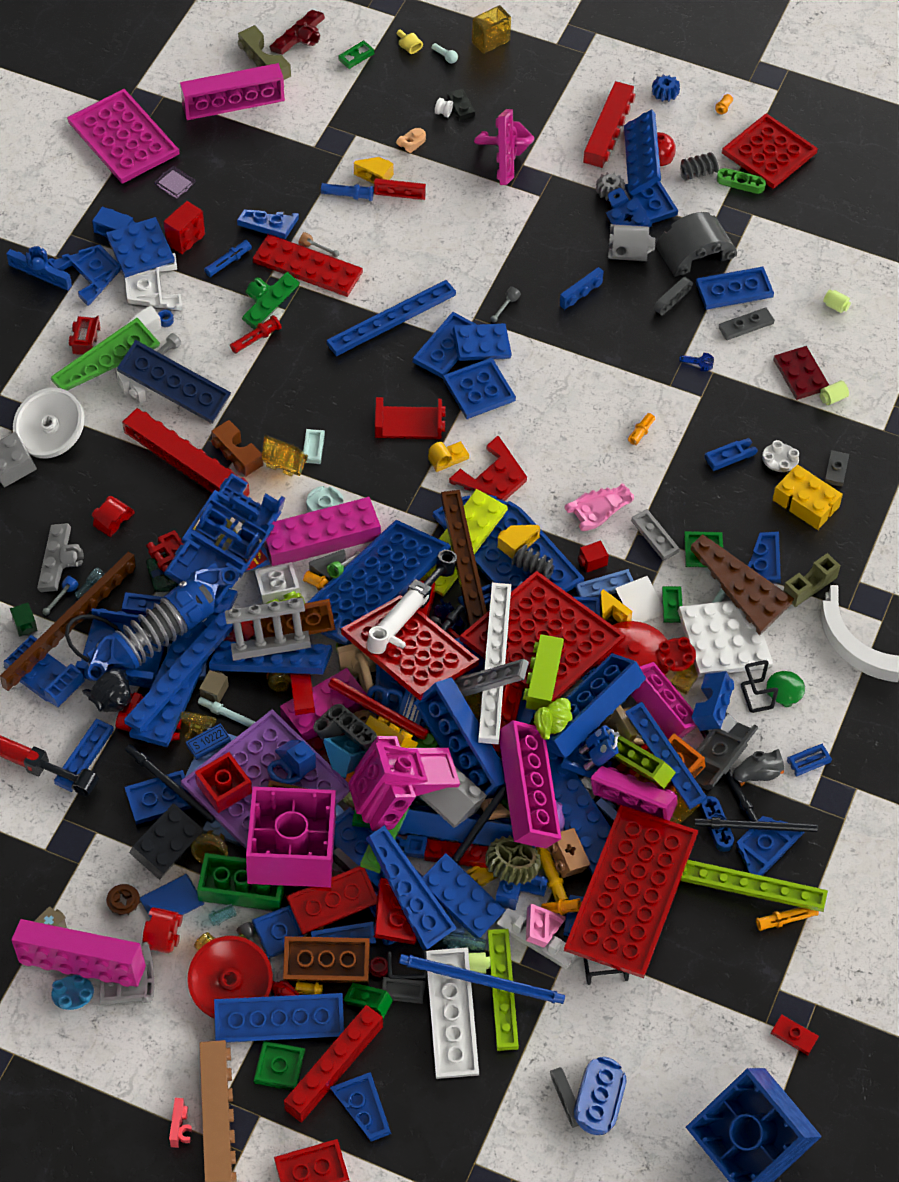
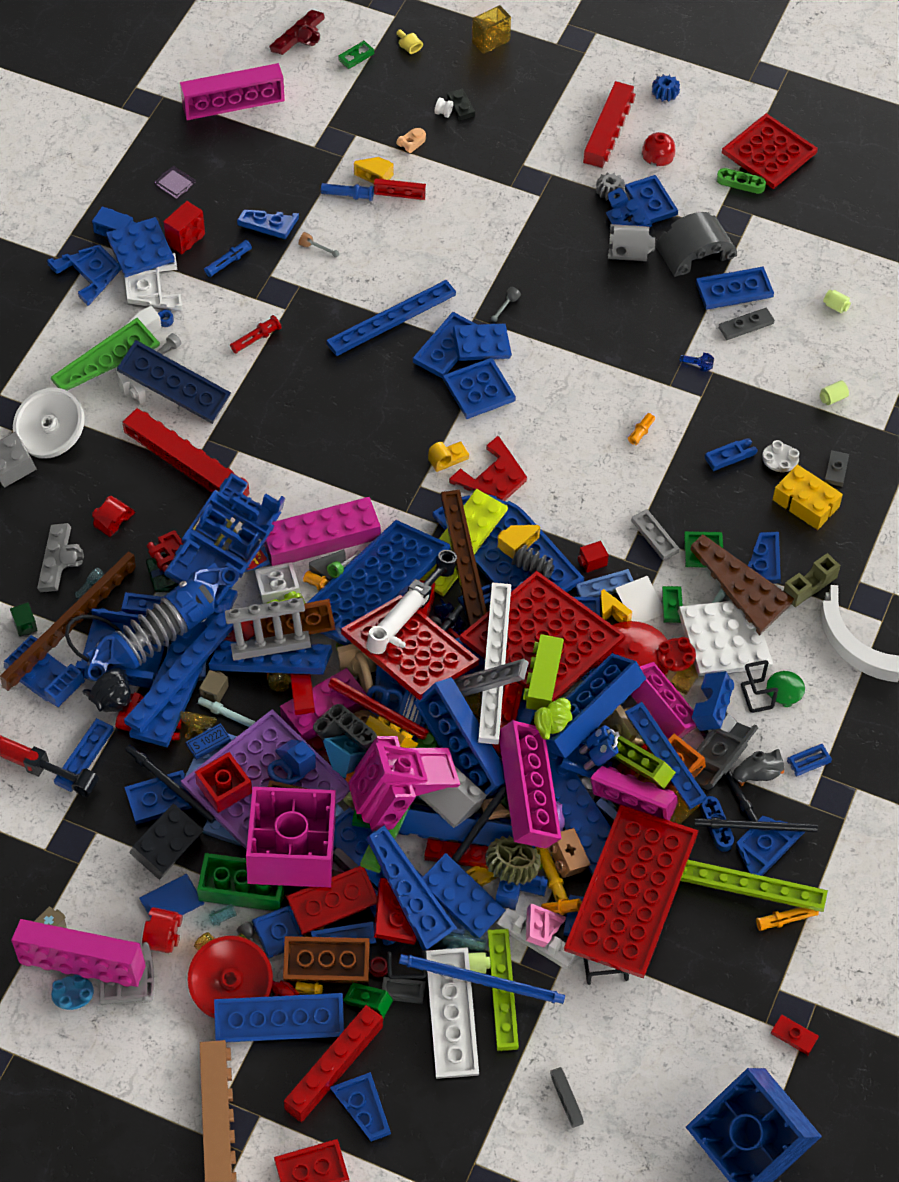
(37, 264): blue plate -> none
(69, 585): hinge -> none
(84, 334): red window -> none
(123, 135): dark pink plate -> none
(127, 892): reddish brown gear -> none
(177, 1129): coral plate -> none
(208, 844): clear yellow hair -> none
(246, 458): dark orange arch -> none
(252, 42): olive arch -> none
(268, 298): green plate -> none
(279, 1065): green tile -> none
(283, 456): clear yellow slope -> none
(308, 265): red plate -> none
(314, 445): light aqua tile -> none
(323, 498): light aqua tile -> none
(409, 421): red panel -> none
(413, 846): blue plate -> none
(450, 56): light aqua bar -> none
(512, 142): dark pink plate -> none
(581, 288): blue plate -> none
(597, 507): bright pink animal -> none
(600, 1096): tile -> none
(642, 152): blue plate -> none
(673, 295): dark grey beam -> none
(698, 164): dark grey piece -> none
(722, 106): light orange pin -> none
(801, 372): dark red plate -> none

